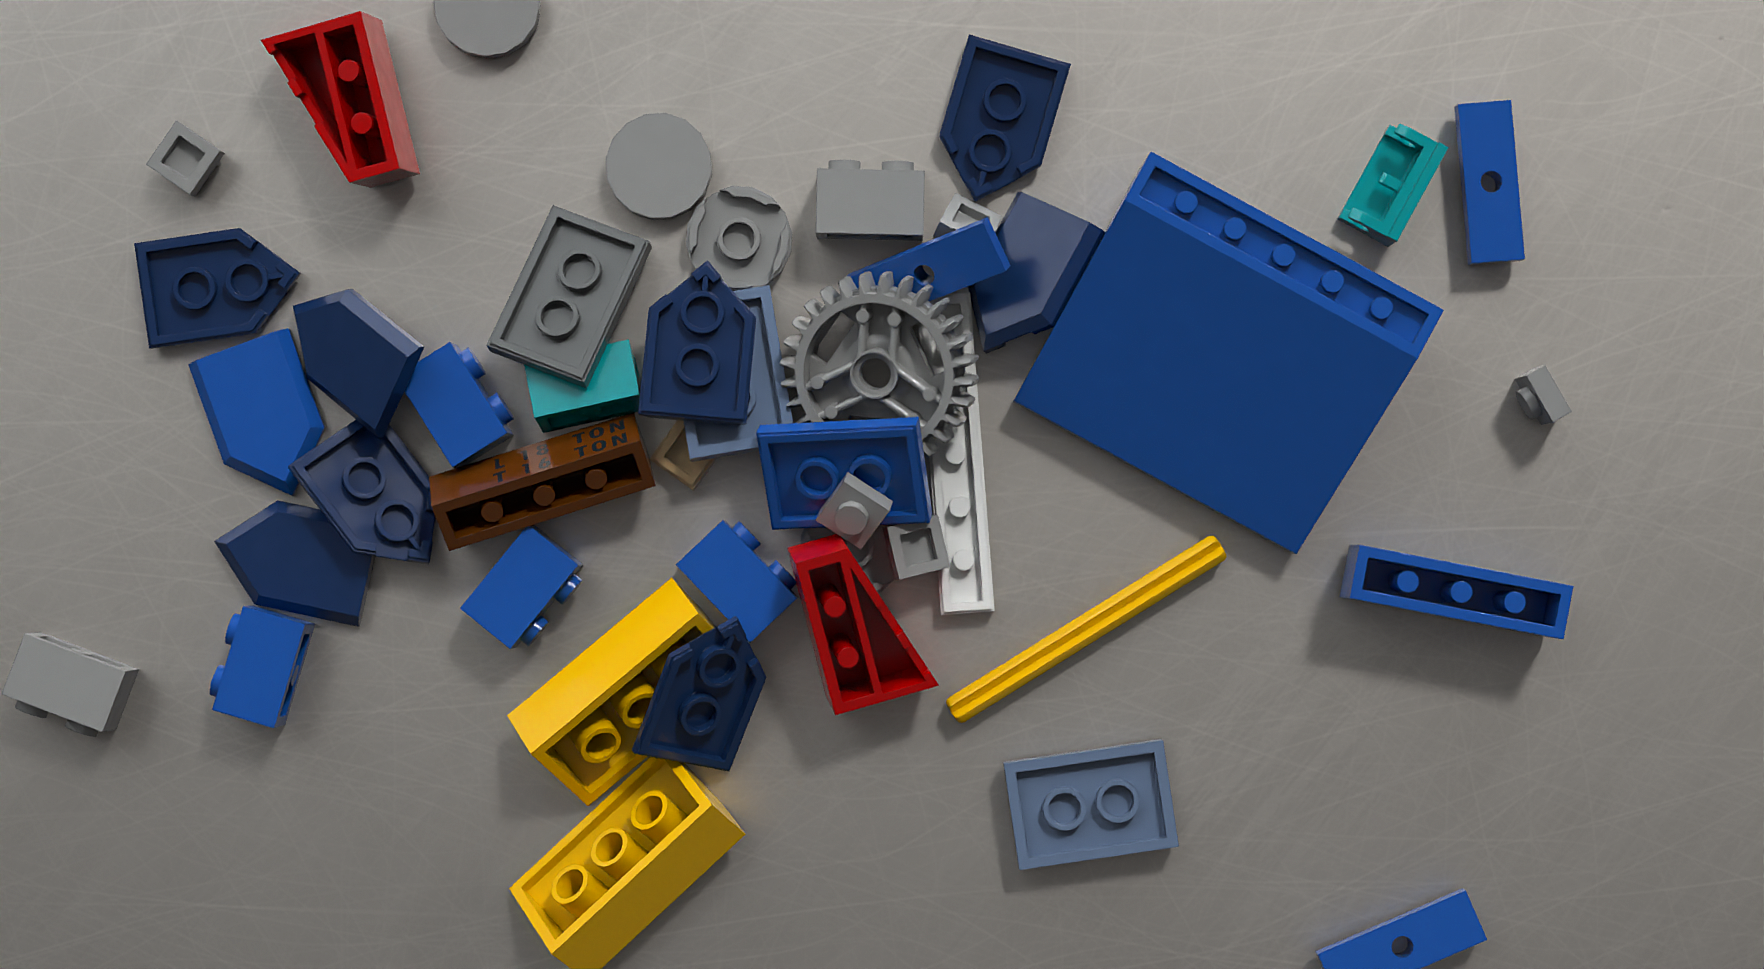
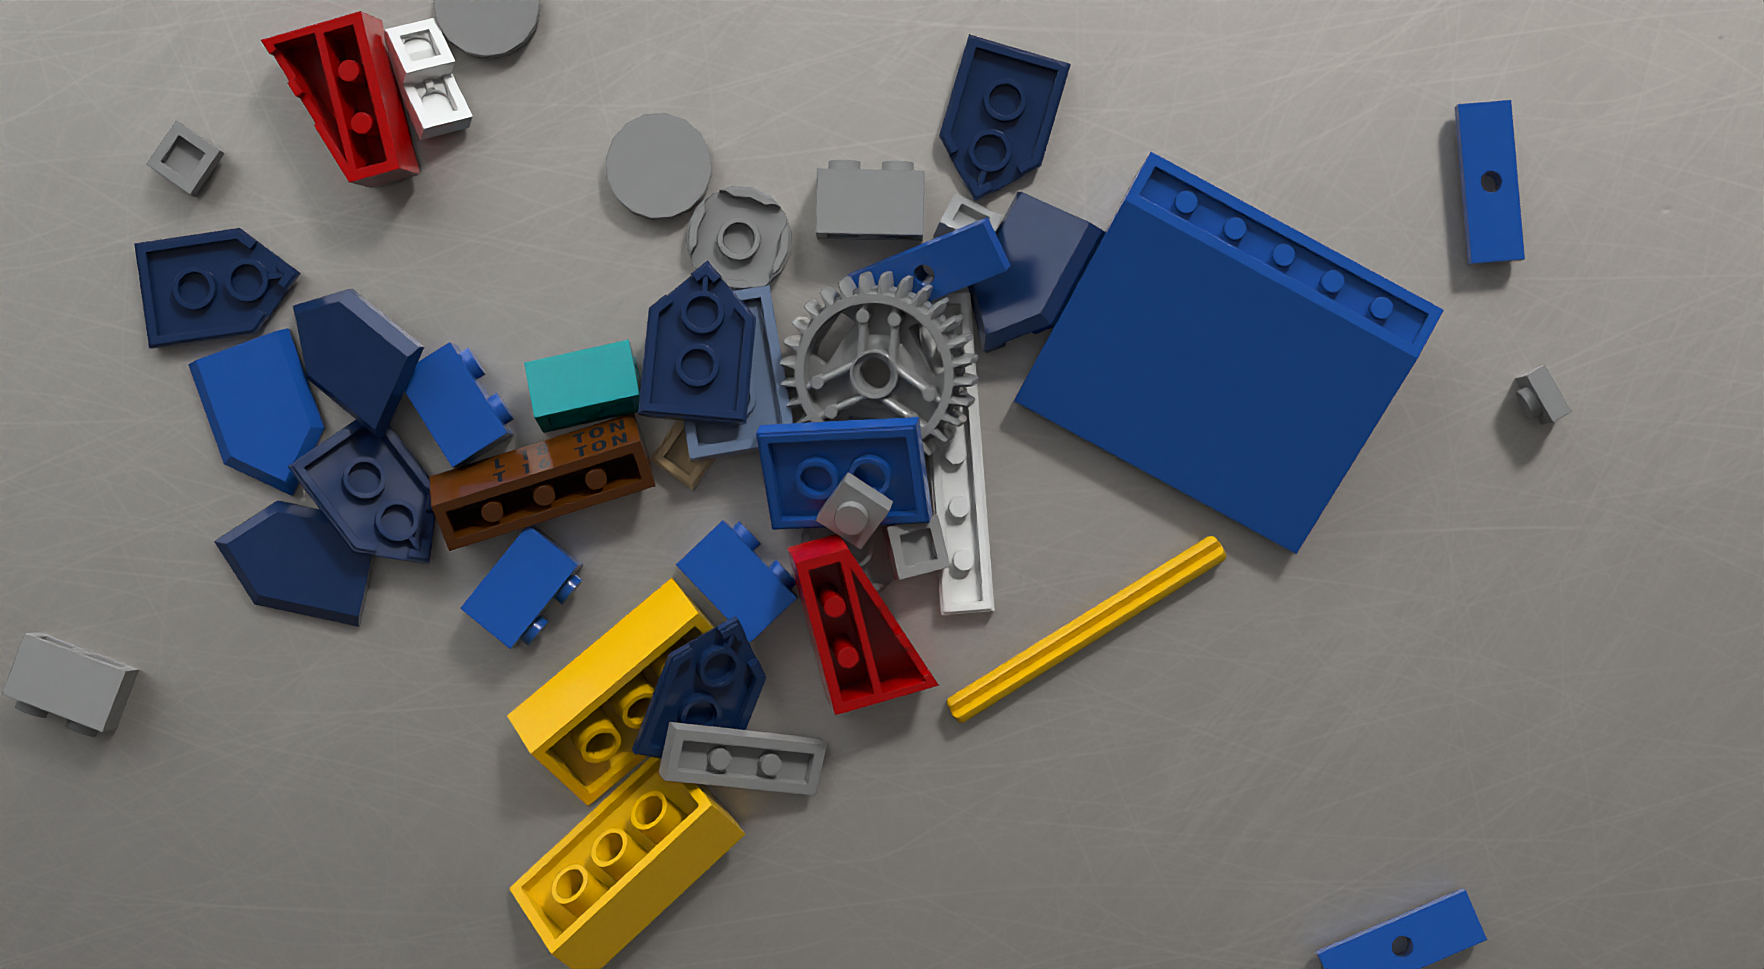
(261, 665): blue brick -> none
(426, 79): none -> white slope
(569, 296): dark grey tile -> none
(742, 758): none -> light grey plate
(1090, 804): sand blue plate -> none
(1392, 184): teal hinge -> none
(1456, 591): blue brick -> none

